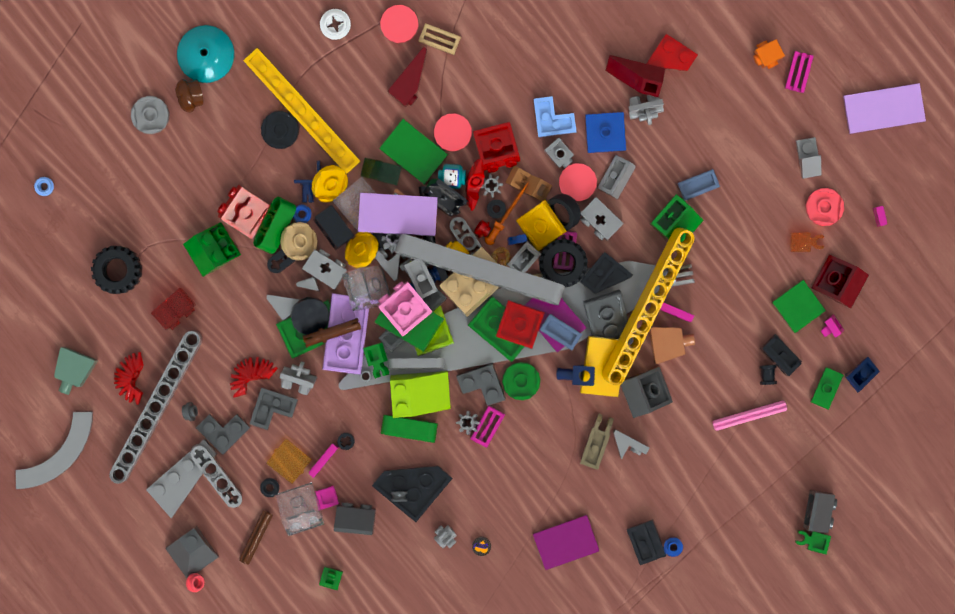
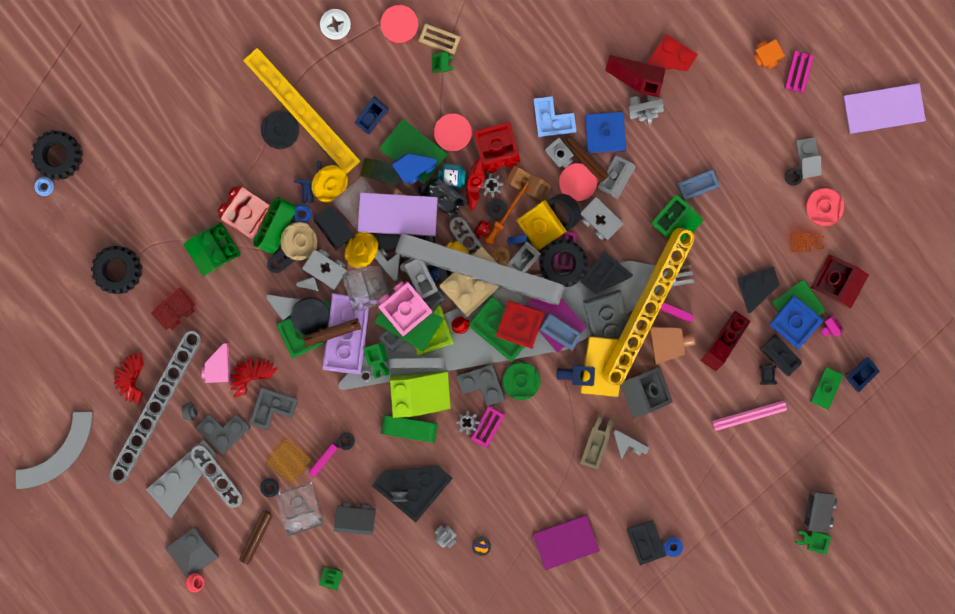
(42, 147): none -> black tyre
(73, 369): sand green torso -> none
(150, 115): light grey tile -> none
(189, 94): reddish brown piece -> none
(215, 63): teal dish -> none
(218, 366): none -> bright pink slope
(297, 375): light grey hips -> none
(327, 497): dark pink tile -> none
(372, 115): none -> dark blue slope
(388, 241): light grey gear -> none
(408, 83): dark red slope -> none
(412, 165): none -> blue slope
(440, 62): none -> green tile
(460, 325): none -> red plate
(588, 161): none -> reddish brown axle
(725, 341): none -> dark red slope
(757, 287): none -> black wing
(790, 181): none -> black bush
(796, 322): none -> blue plate
(880, 216): dark pink tile -> none

